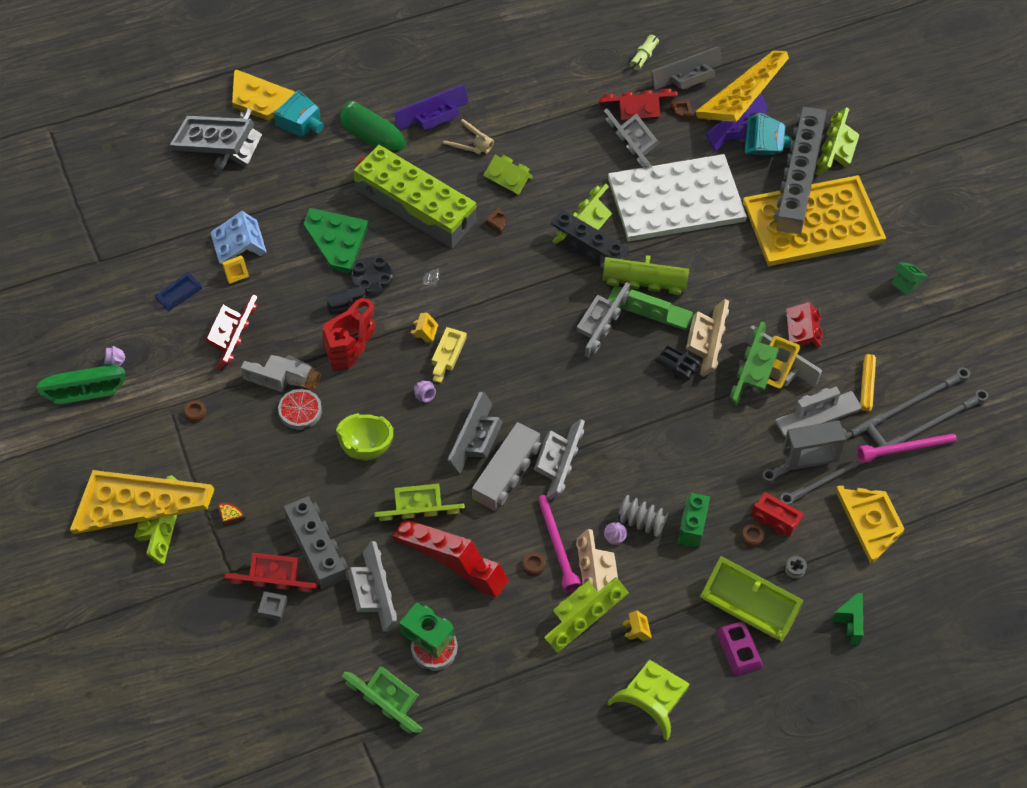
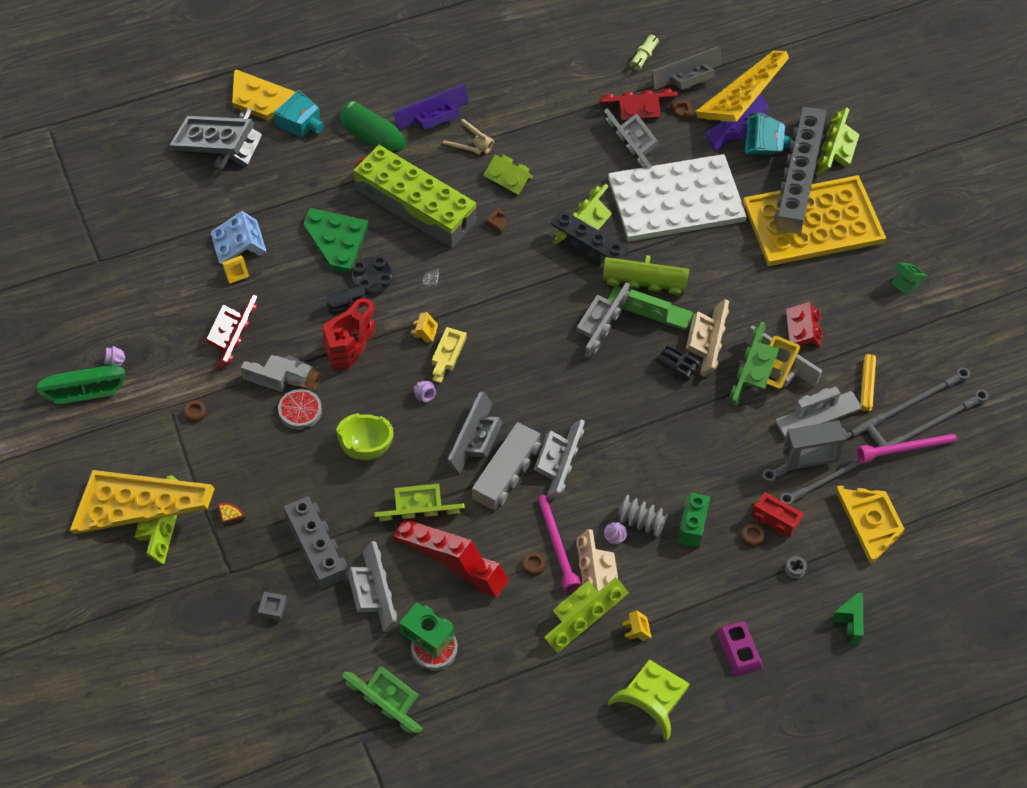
(178, 291): clear blue tile -> none
(273, 569): red bracket -> none
(751, 599): lime container -> none

